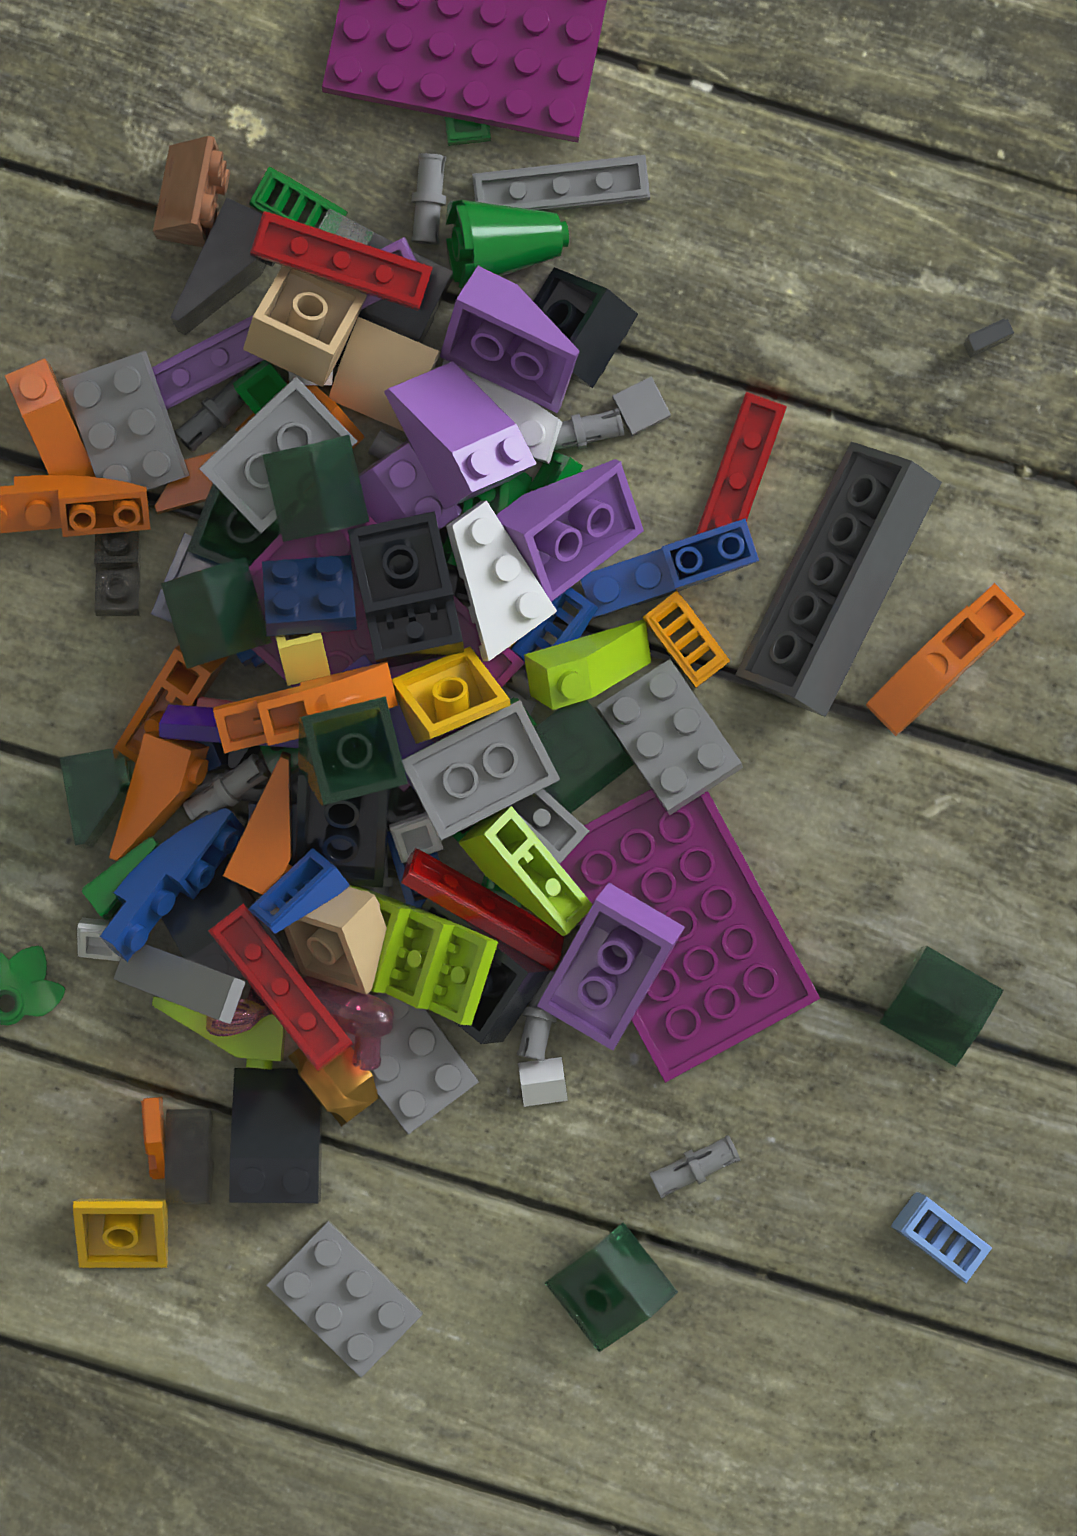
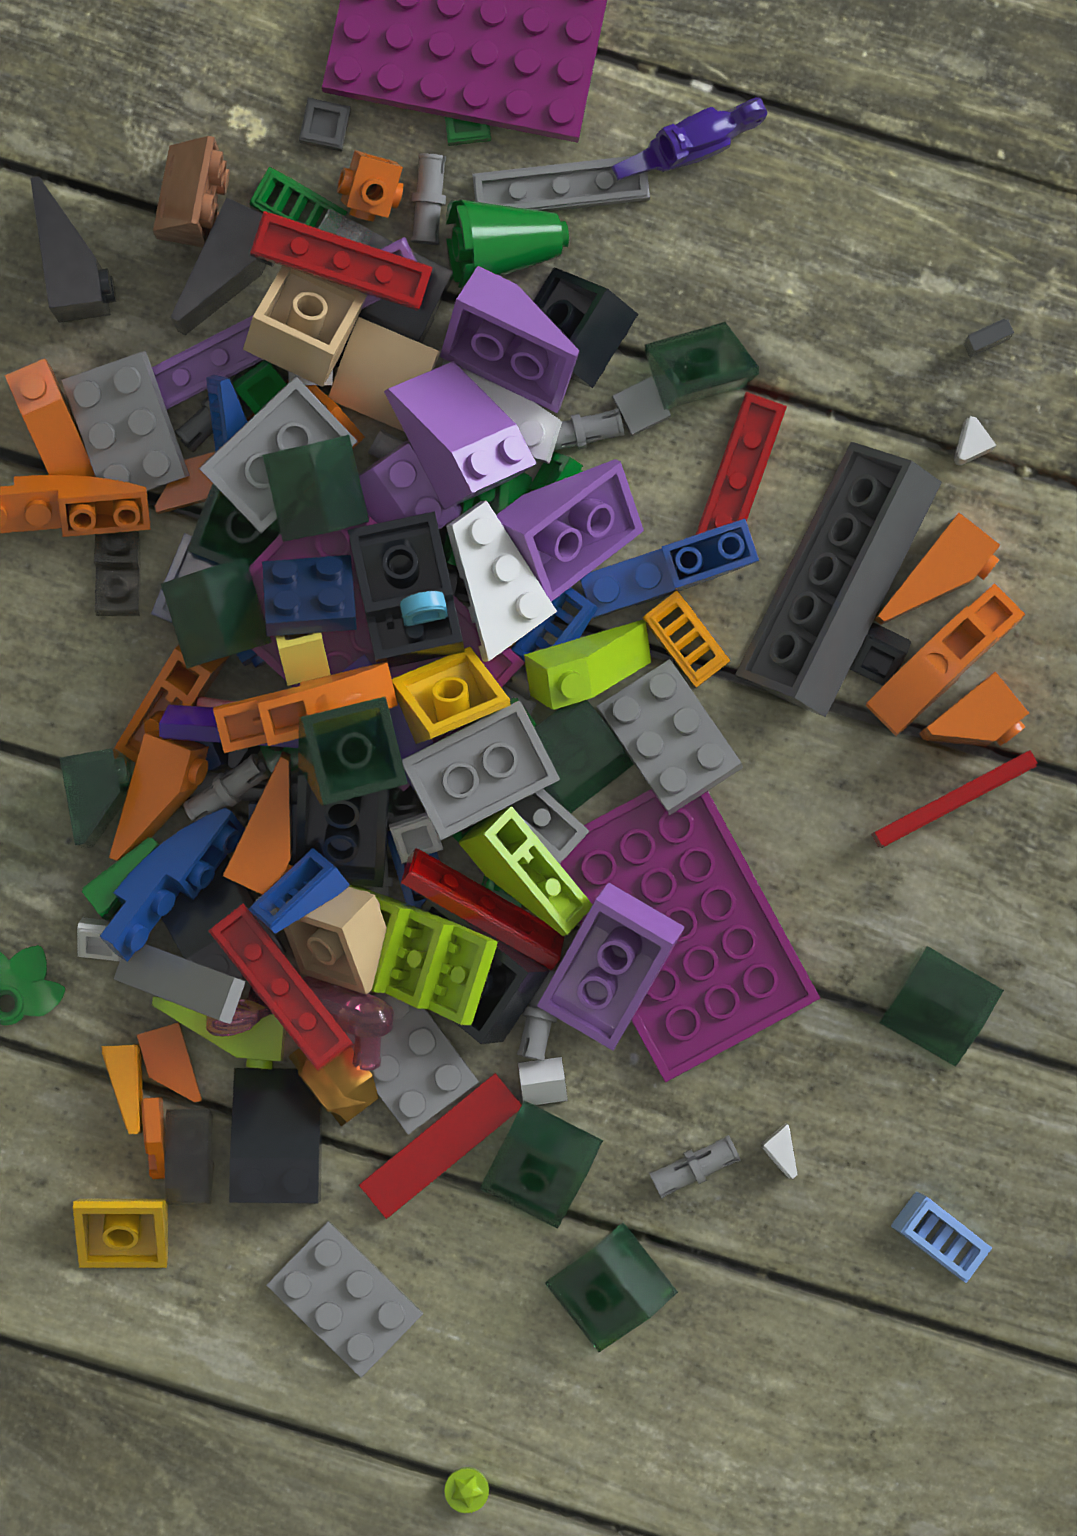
(72, 274): none -> black slope
(125, 1073): none -> light orange slope
(169, 1060): none -> orange tile
(225, 409): none -> blue slope
(325, 124): none -> dark grey tile
(368, 170): none -> orange brick
(423, 608): none -> medium azure tile
(440, 1146): none -> red tile
(466, 1490): none -> lime tile
(541, 1164): none -> clear green slope
(693, 139): none -> dark purple animal
(699, 365): none -> clear green slope
(781, 1151): none -> white slope
(880, 654): none -> black slope
(949, 564): none -> orange slope
(954, 799): none -> red tile
(972, 442): none -> white slope
(980, 717): none -> orange slope

